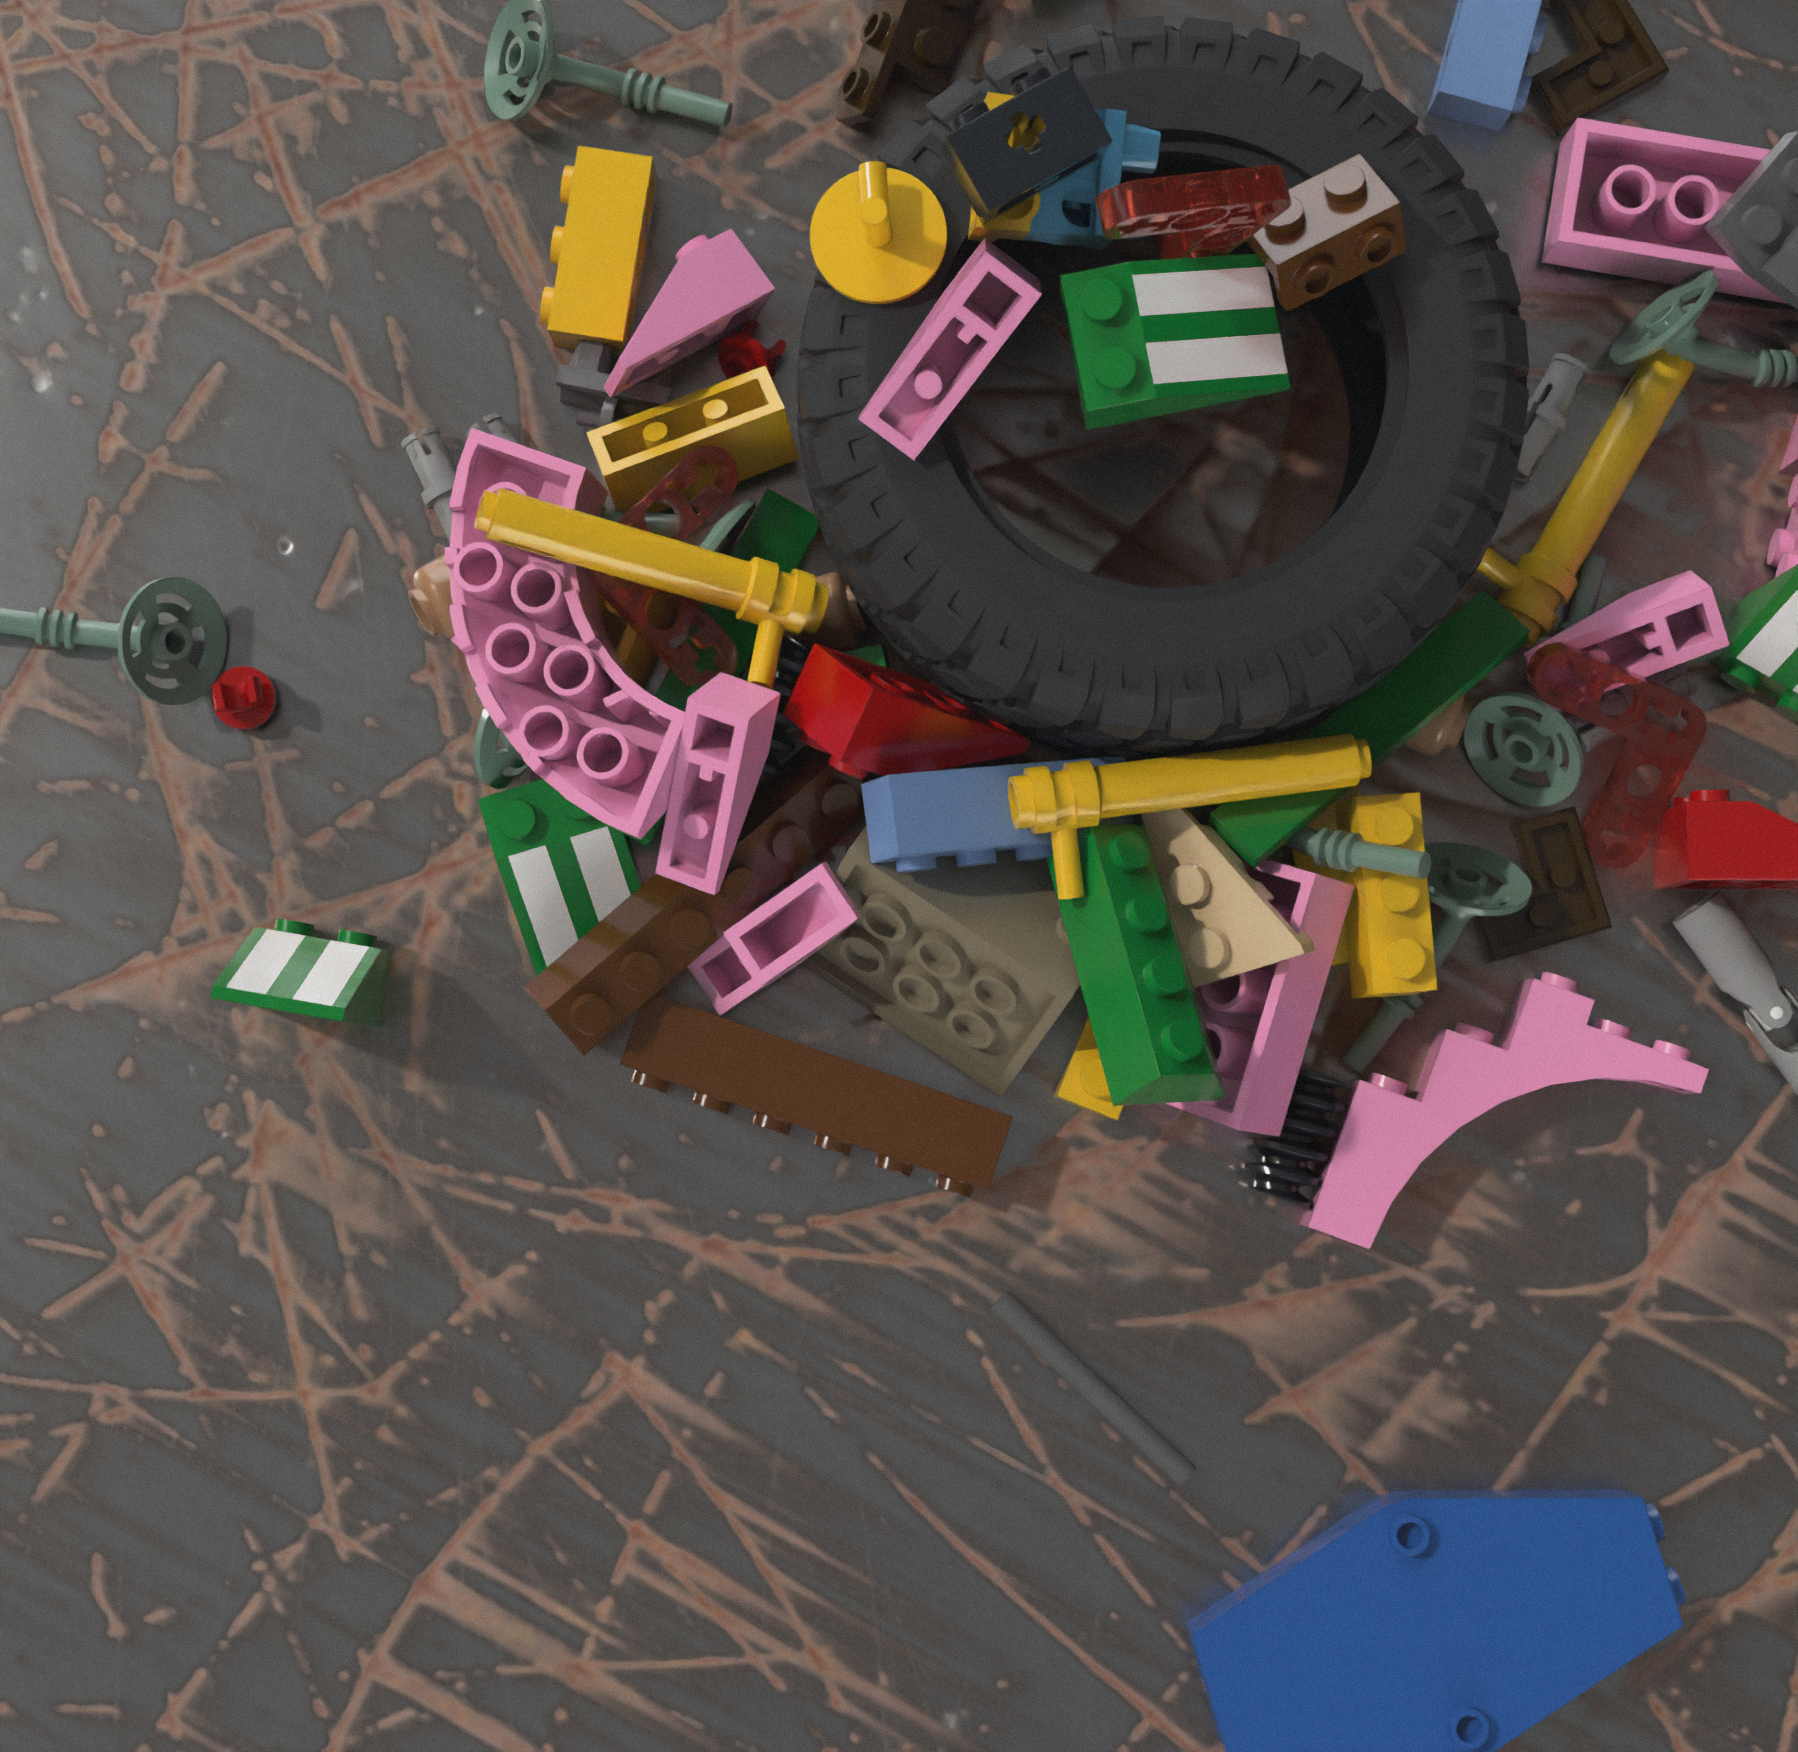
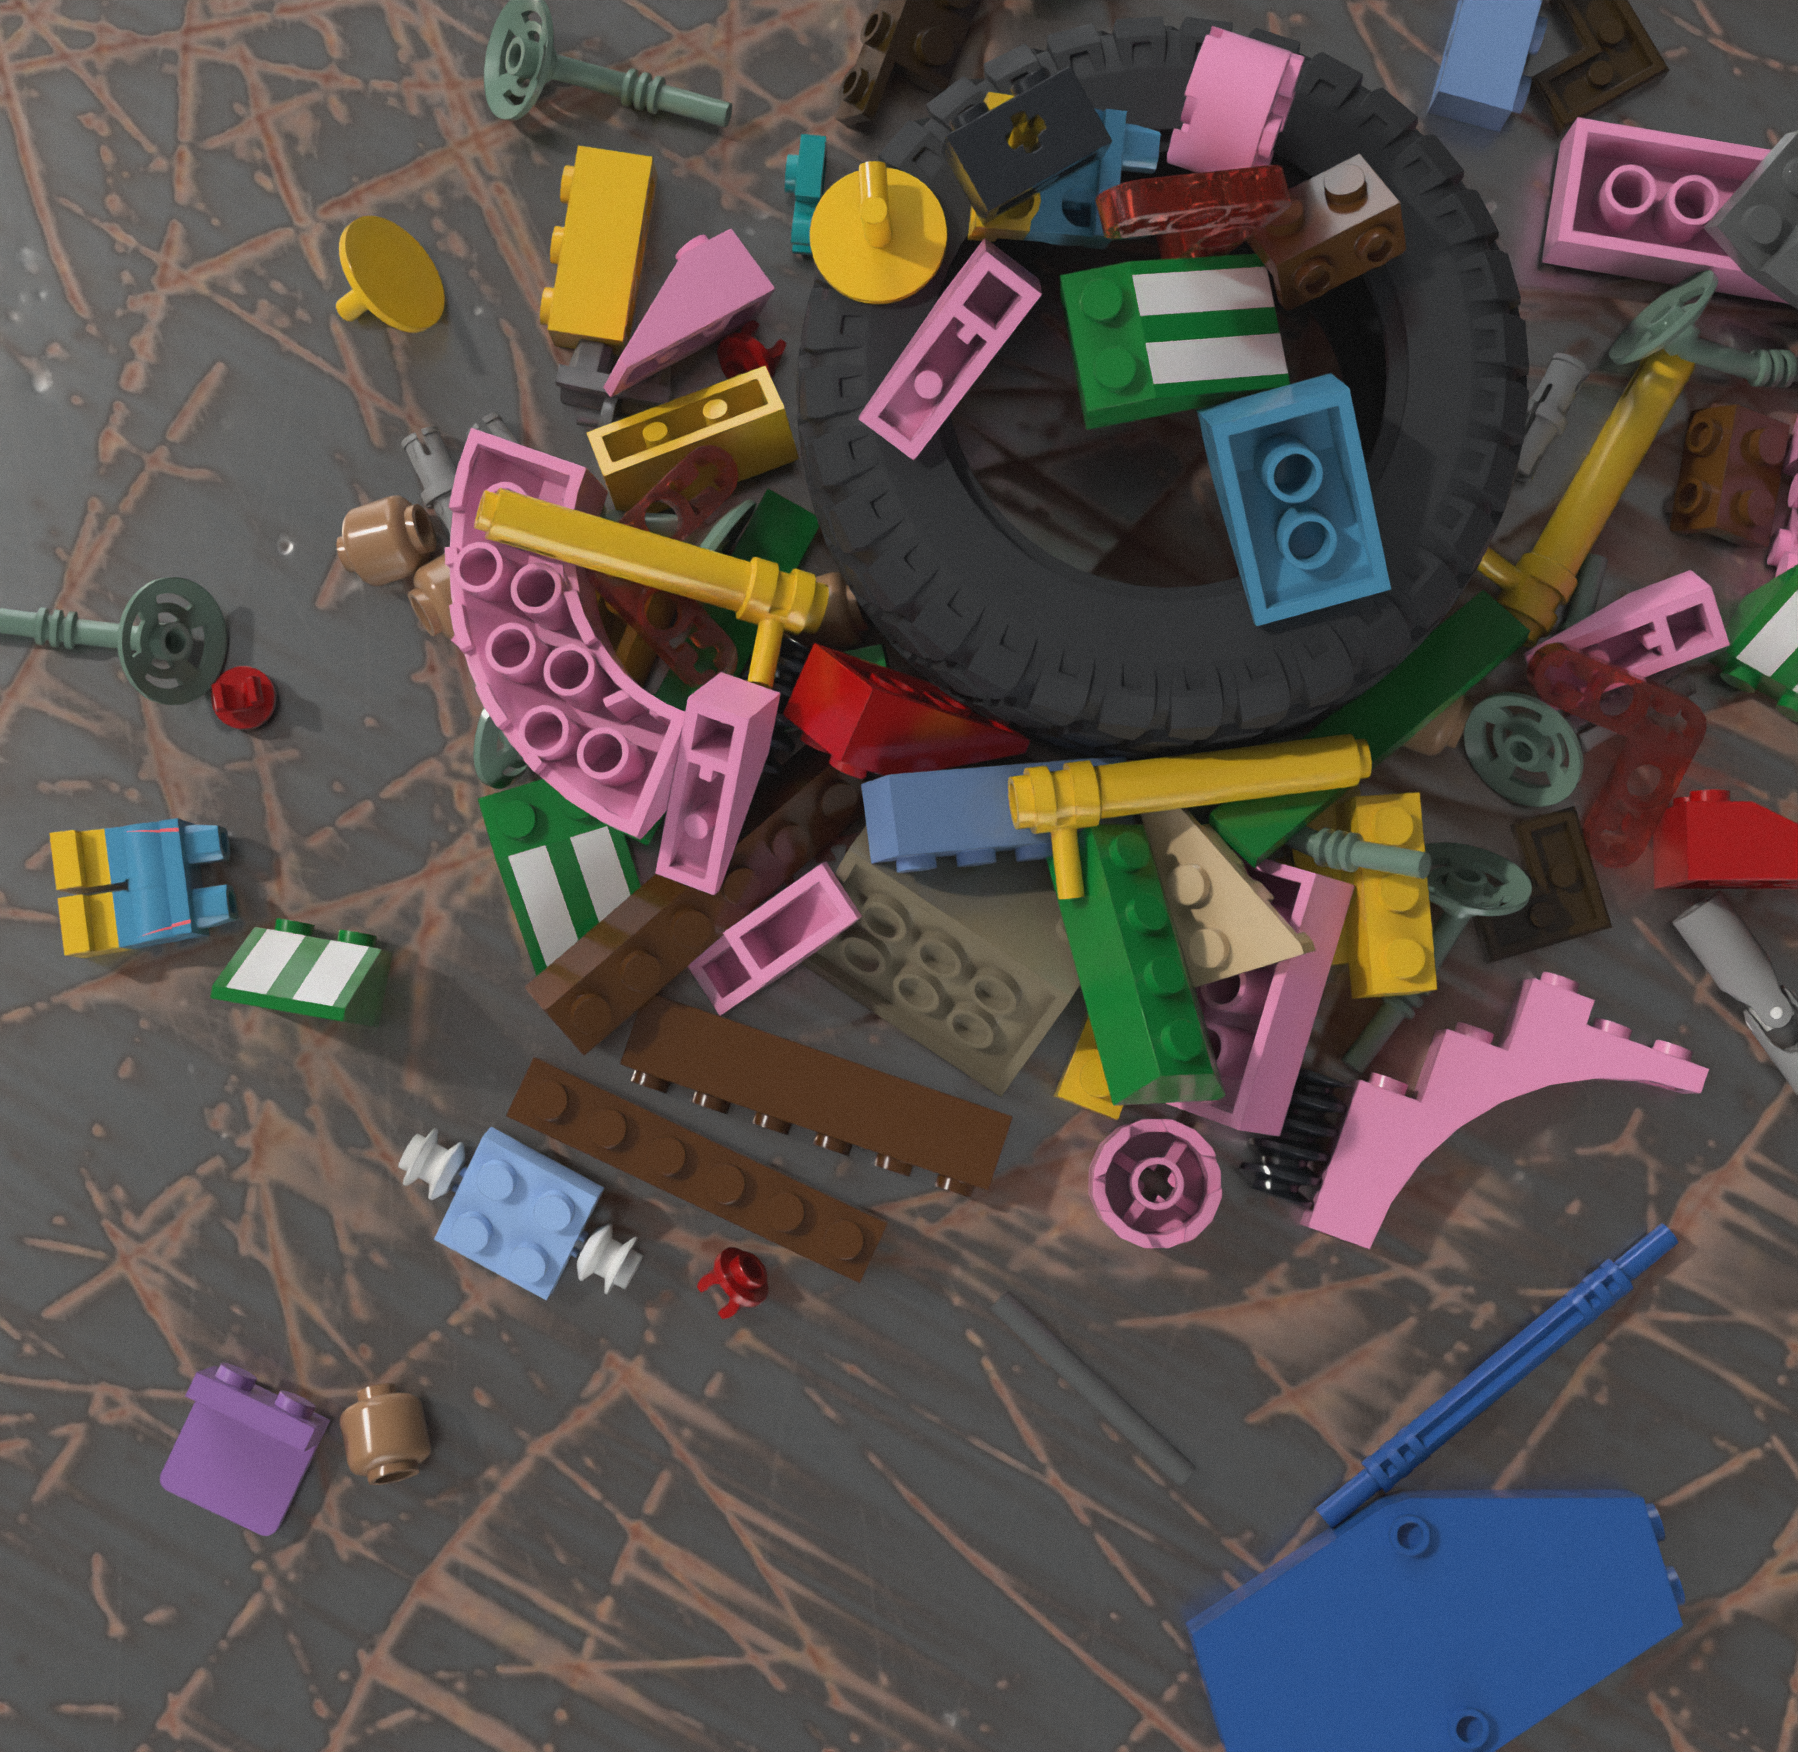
(163, 880): none -> dark azure hips
(242, 1448): none -> medium lavender bracket
(385, 1434): none -> medium nougat head
(386, 540): none -> medium nougat head
(389, 276): none -> yellow shield
(519, 1212): none -> light blue plate
(697, 1168): none -> reddish brown brick
(741, 1278): none -> red plate
(806, 178): none -> teal plate
(1189, 1173): none -> bright pink brick
(1234, 103): none -> bright pink brick
(1295, 497): none -> dark azure slope
(1497, 1375): none -> blue axle
(1730, 475): none -> reddish brown bracket

